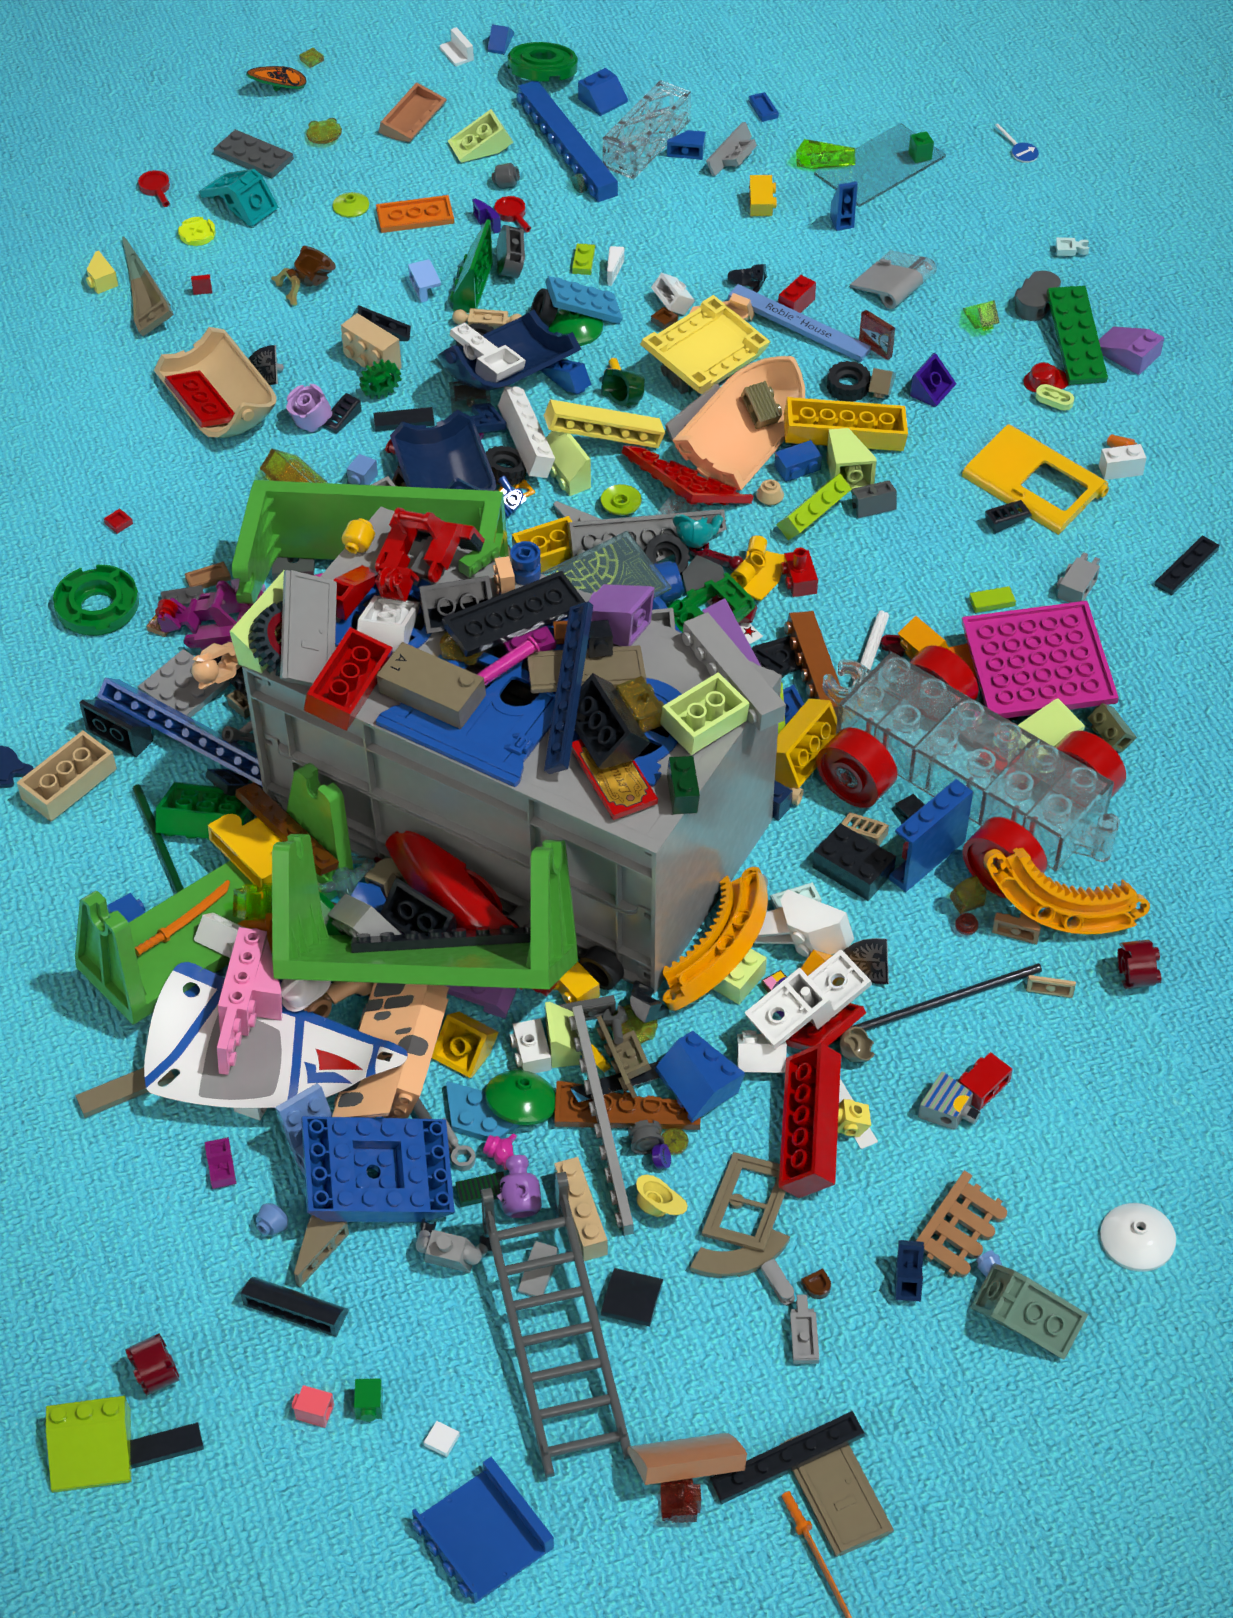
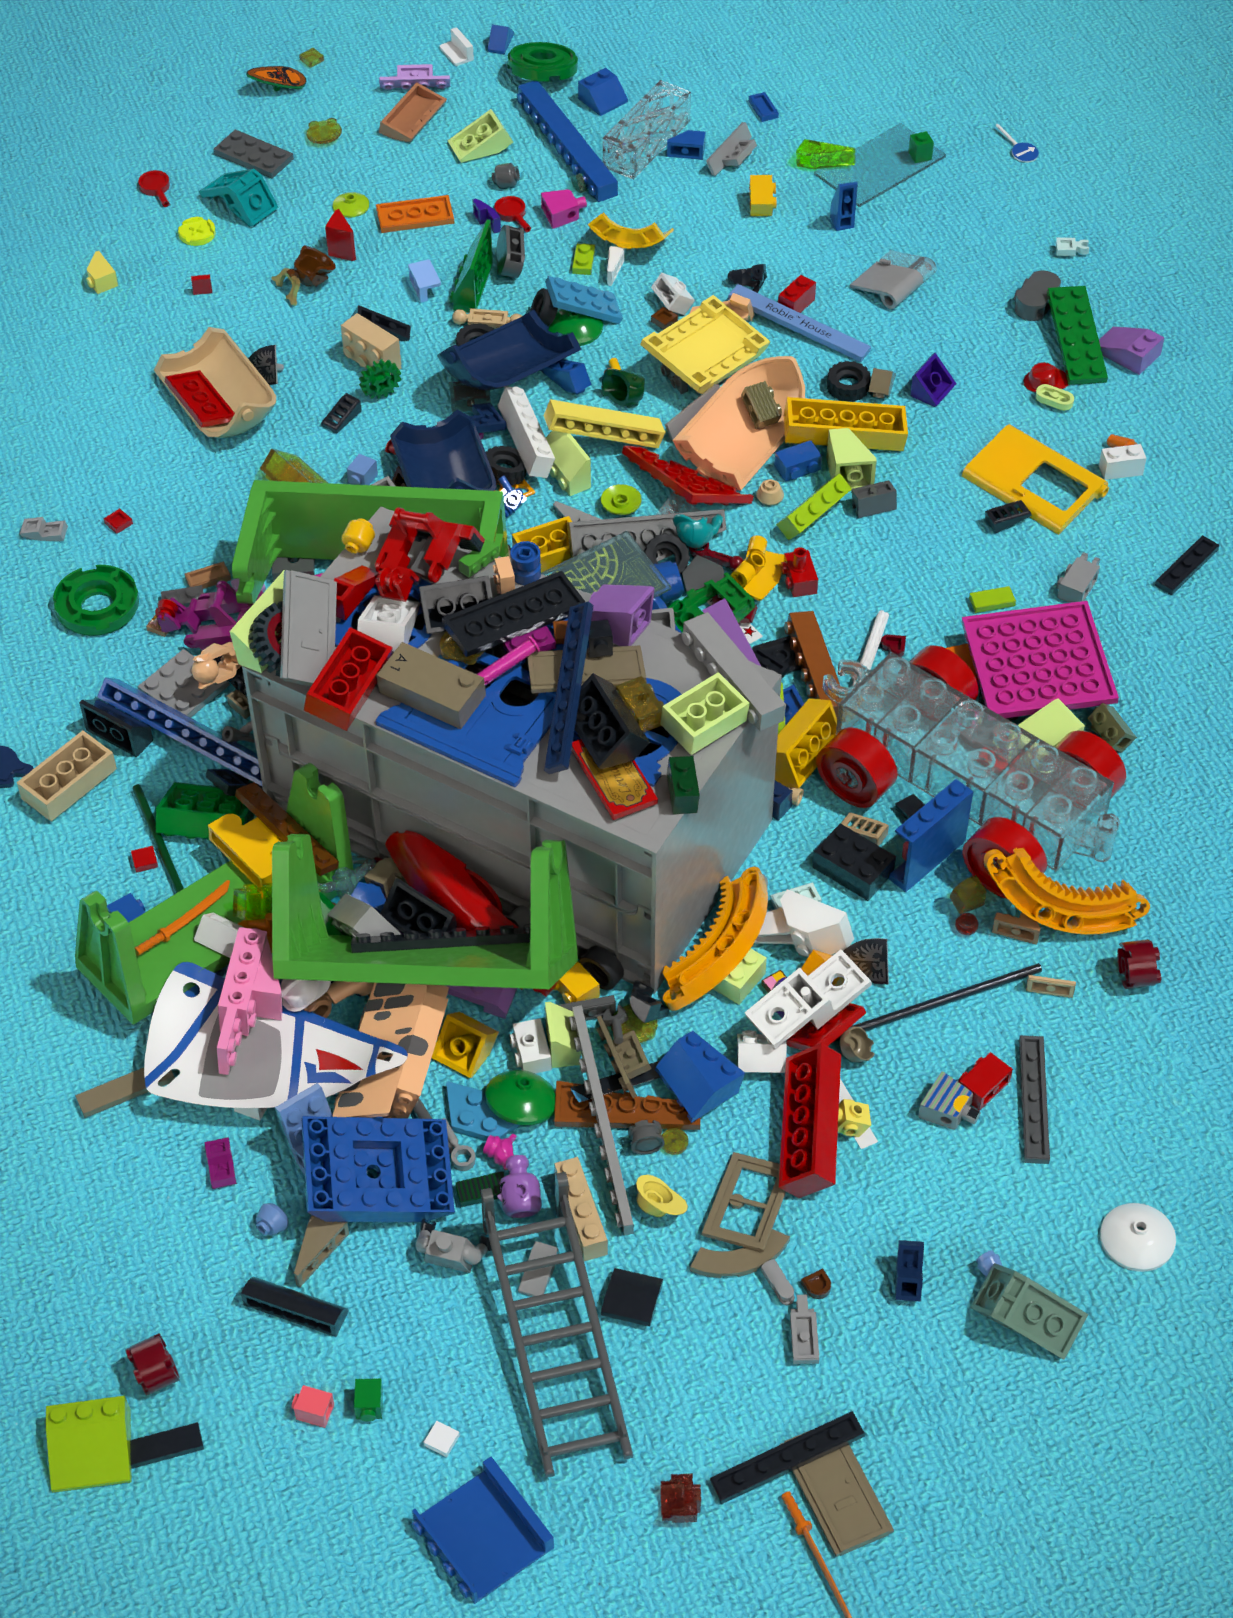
(41, 530): none -> light grey slope
(144, 859): none -> red tile
(149, 302): dark tan plate -> none
(308, 407): lavender brick -> none
(340, 237): none -> red slope
(391, 419): black tile -> none
(410, 74): none -> lavender bracket
(492, 362): white plate -> none
(561, 207): none -> dark pink torso
(600, 1060): yellow tile -> none
(627, 237): none -> yellow panel
(661, 1156): dark purple tile -> none
(688, 1458): nougat slope -> none
(877, 334): tile -> none
(917, 636): light orange brick -> none
(962, 1215): medium nougat fence -> none
(982, 315): clear neon green slope -> none
(1034, 1100): none -> dark grey tile

